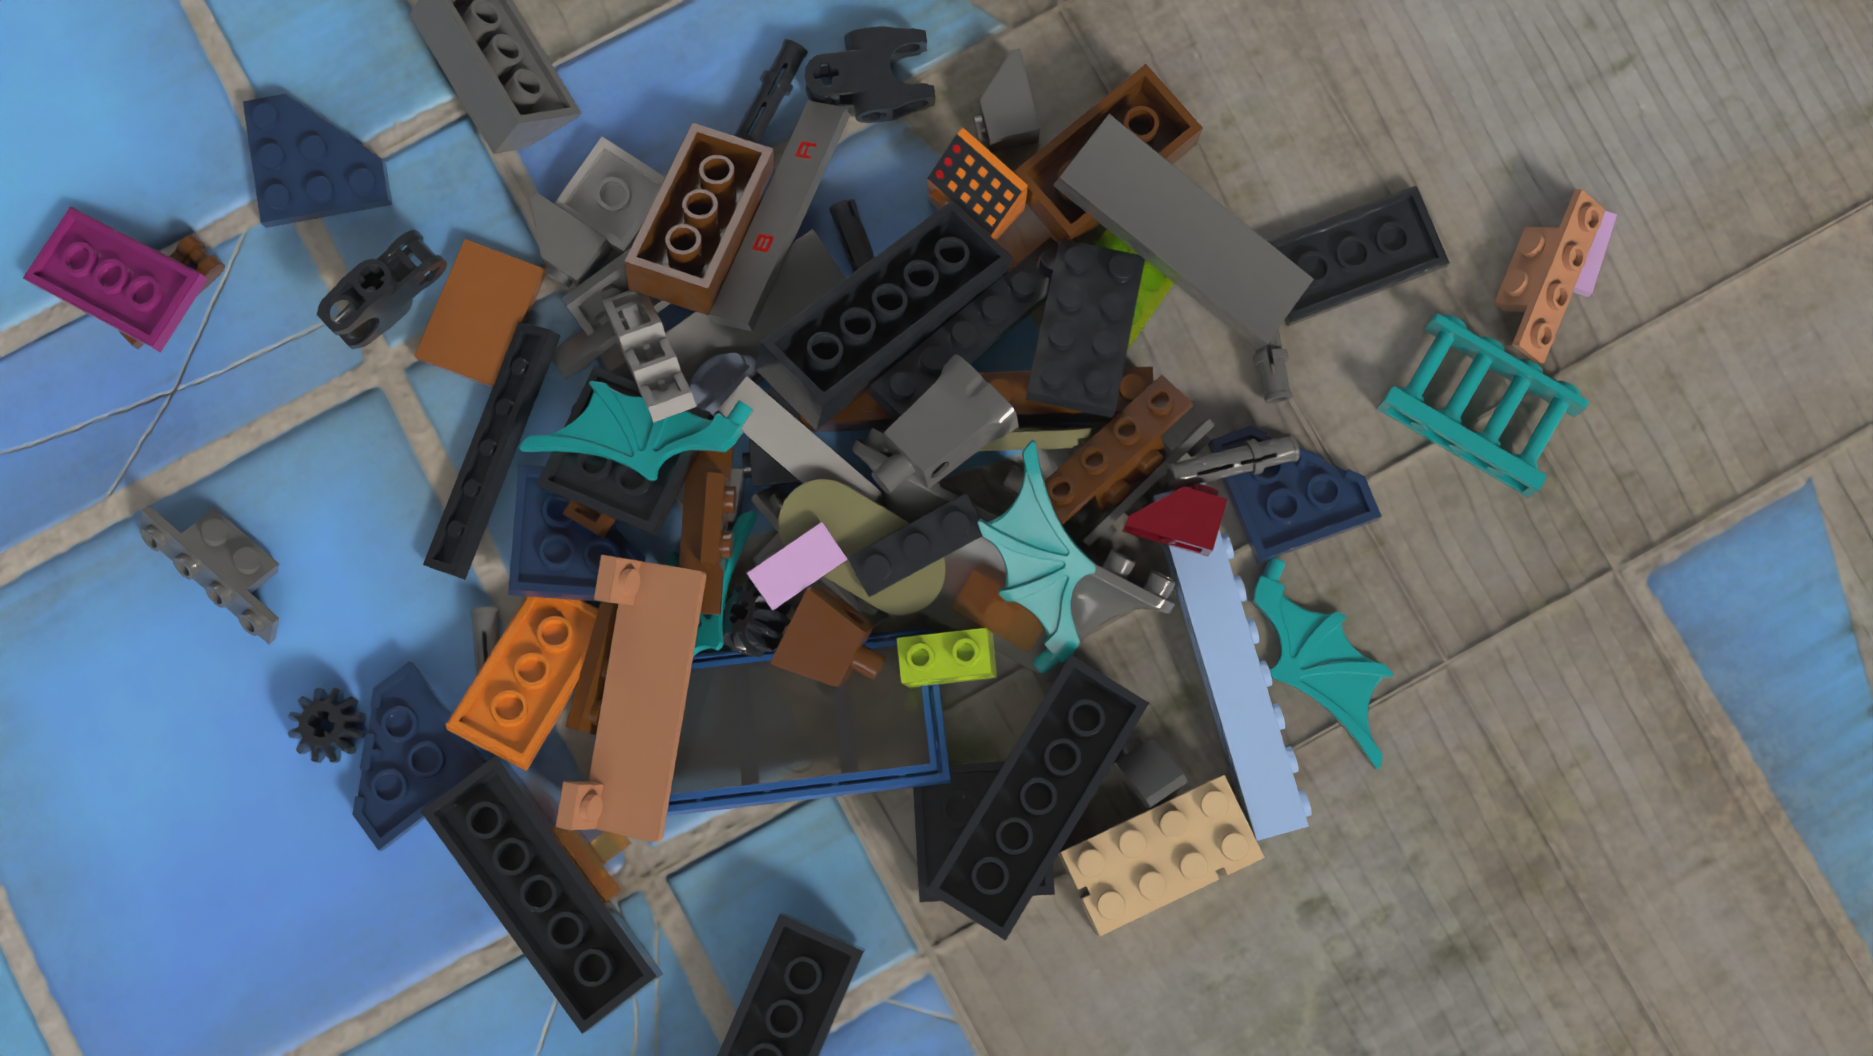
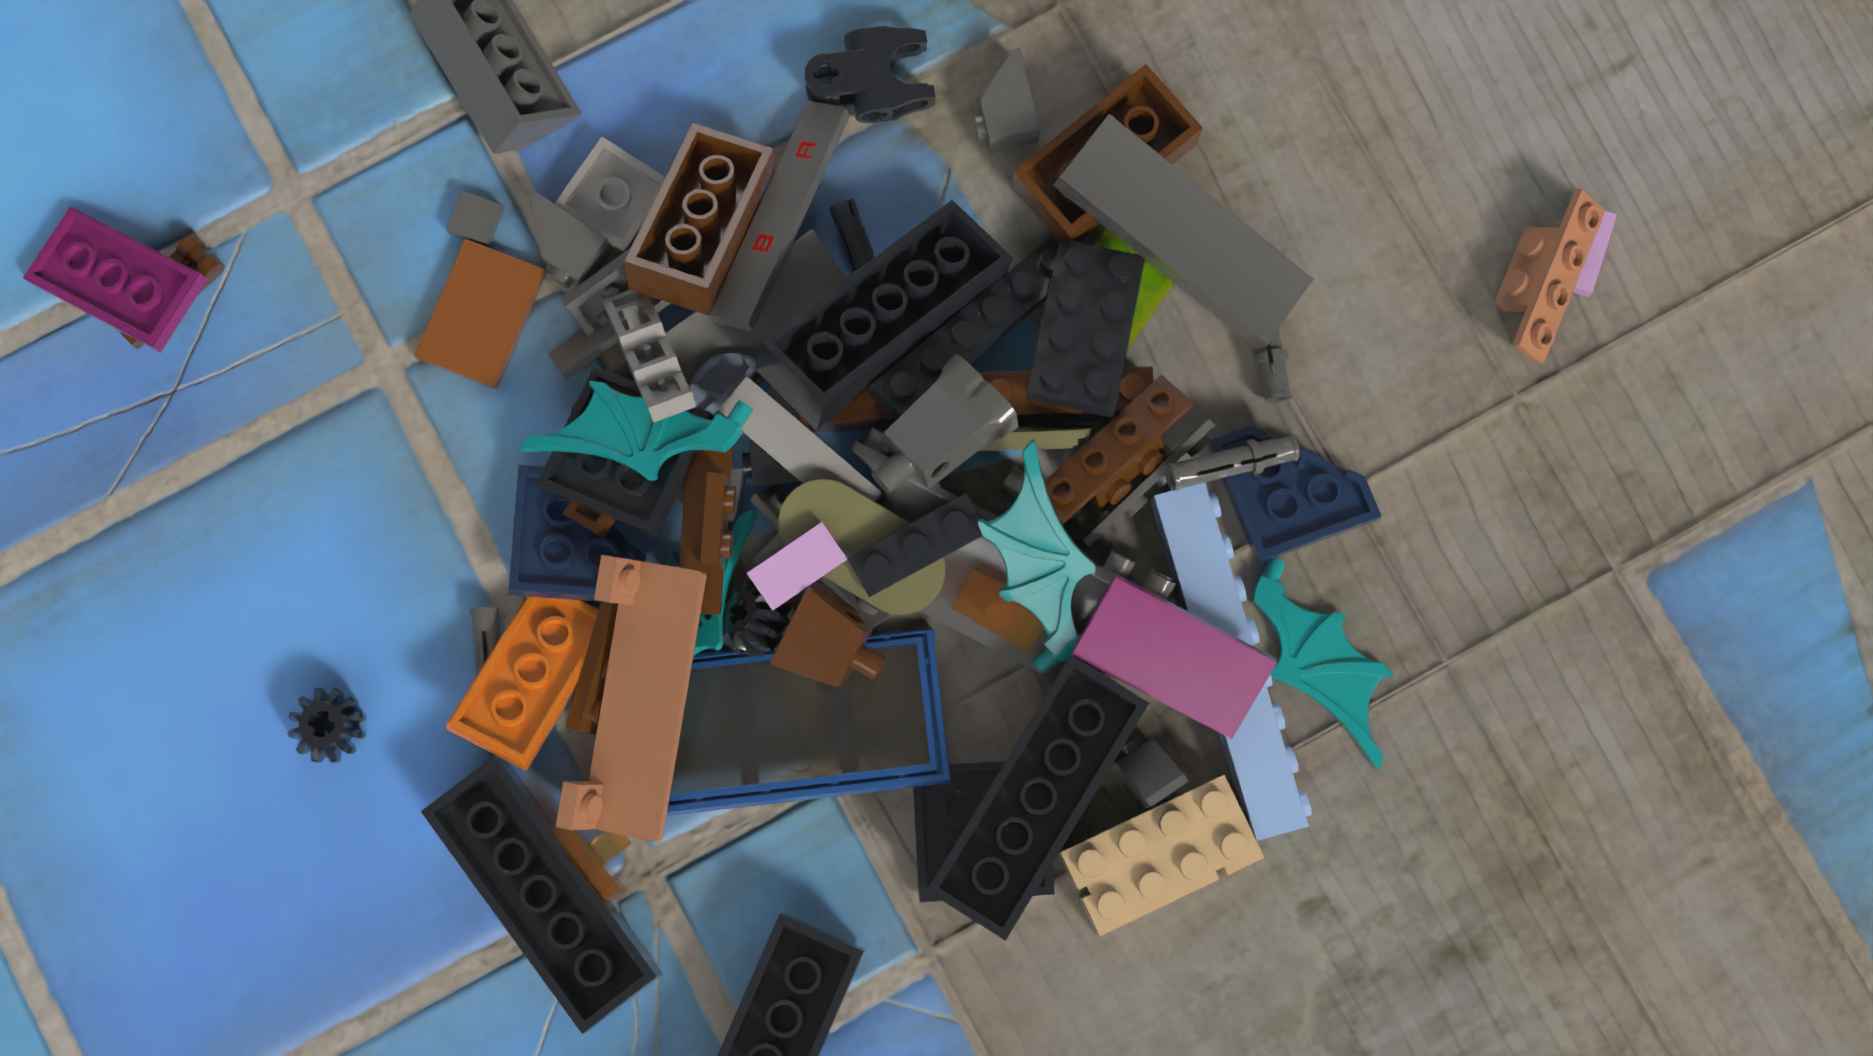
(220, 562): dark grey bracket -> none
(307, 165): dark blue plate -> none
(381, 289): black piece -> none
(407, 757): dark blue plate -> none
(475, 218): none -> dark grey tile
(491, 450): black plate -> none
(788, 58): black pin -> none
(947, 657): lime brick -> none
(977, 185): slope -> none
(1174, 656): none -> magenta tile
(1181, 519): dark red slope -> none
(1362, 252): black tile -> none
(1483, 447): teal fence -> none

